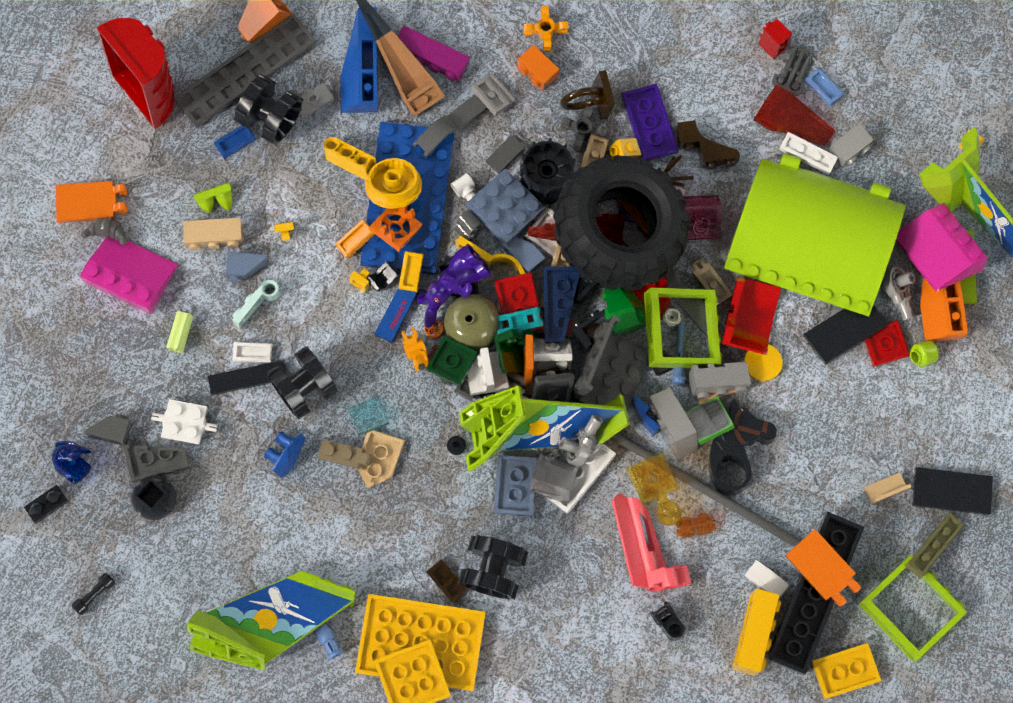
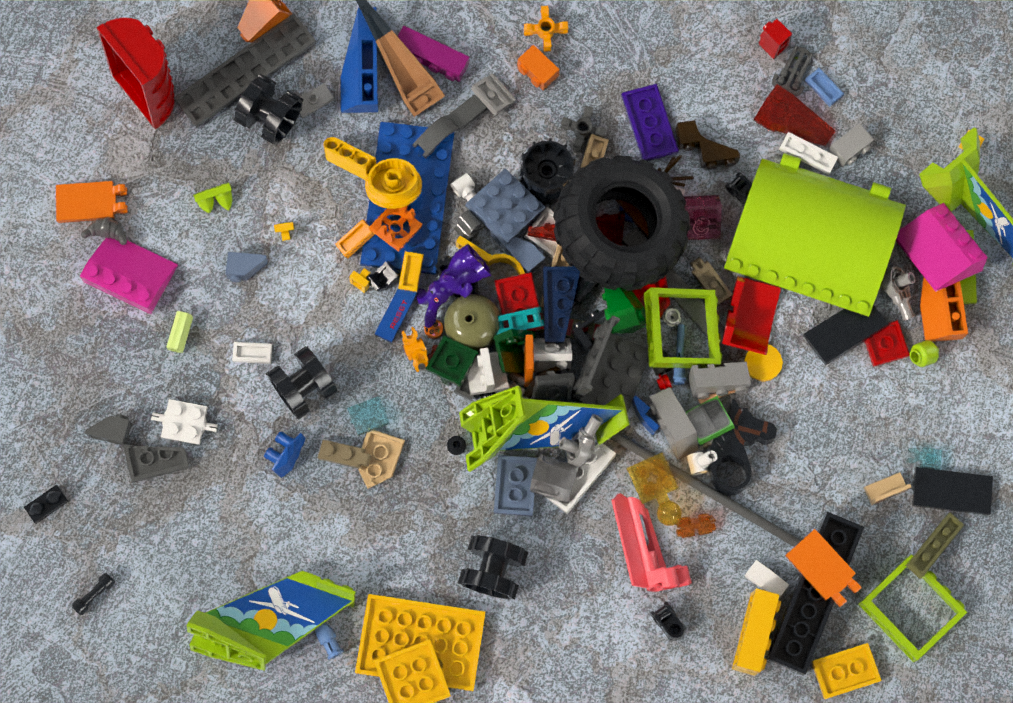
(68, 461): clear blue helmet -> none
(165, 503): black piece -> none
(213, 233): tan brick -> none
(234, 141): blue tile -> none
(242, 378): black tile -> none
(253, 301): light aqua plate -> none
(446, 580): dark brown slope -> none
(505, 154): dark grey tile -> none
(600, 95): dark brown tile -> none
(625, 147): yellow bracket -> none
(663, 382): none -> red plate
(700, 461): none -> white pin
(739, 187): none -> black piece
(928, 457): none -> clear light blue plate

